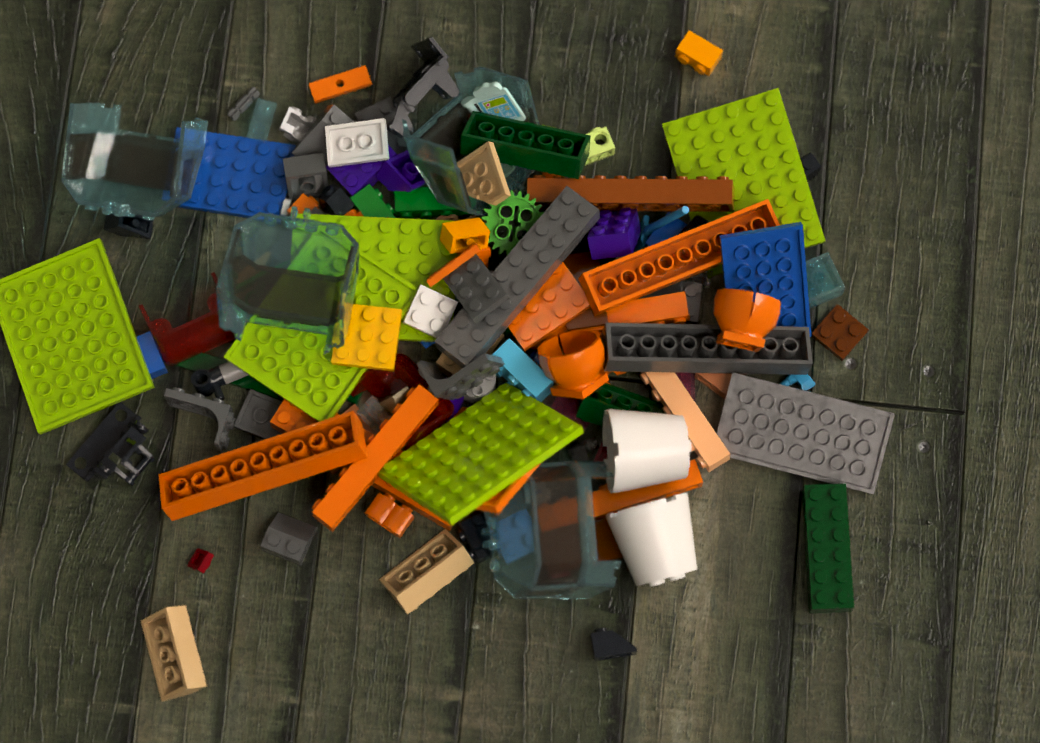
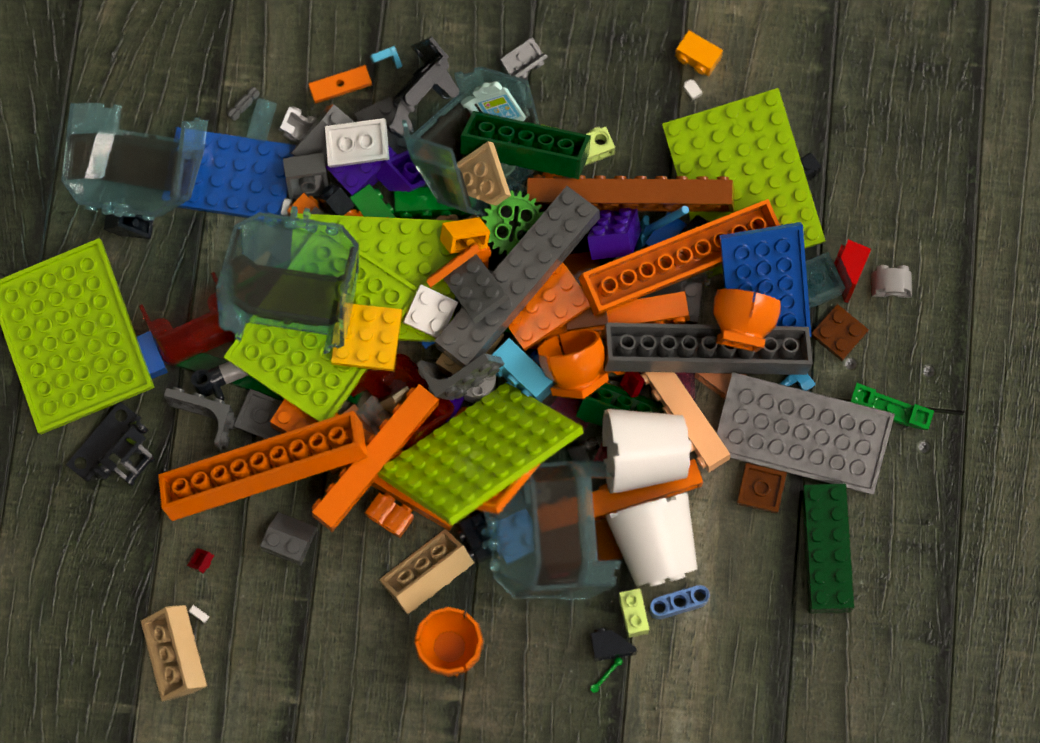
(199, 614): none -> white piece
(390, 52): none -> medium azure tile
(448, 642): none -> orange plate
(523, 59): none -> bracket
(595, 687): none -> green hinge
(632, 383): none -> dark red plate
(633, 613): none -> yellowish green brick
(688, 597): none -> medium blue beam
(692, 89): none -> white piece
(761, 488): none -> reddish brown plate
(850, 264): none -> red slope
(891, 282): none -> light grey cylinder
(905, 414): none -> green slope

